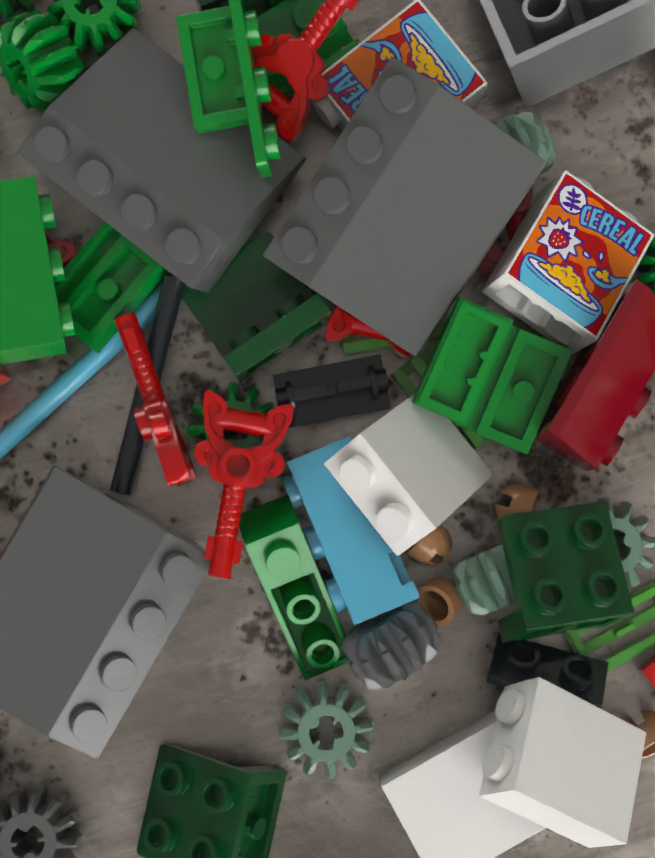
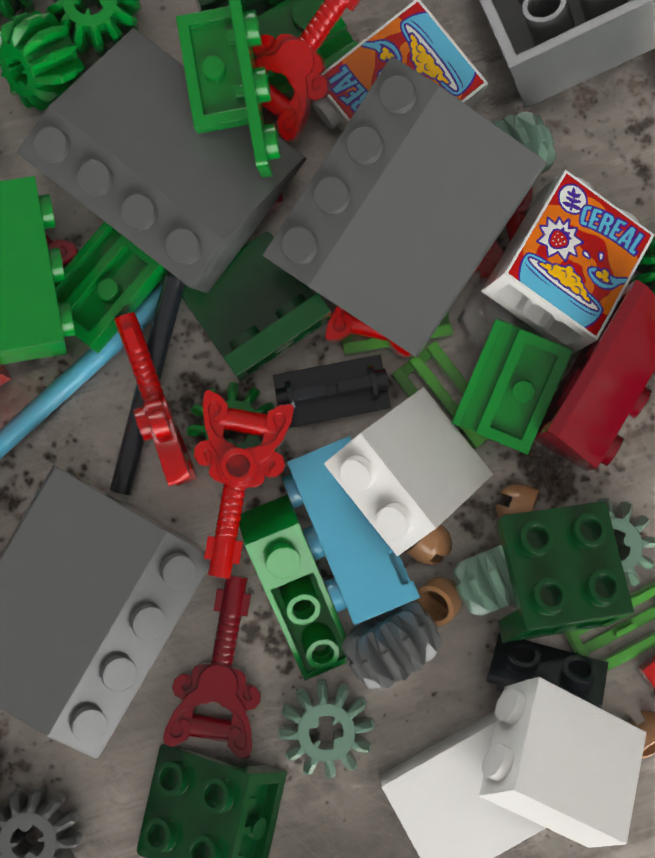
(218, 682): none -> dark red piece
(462, 361): green plate -> none

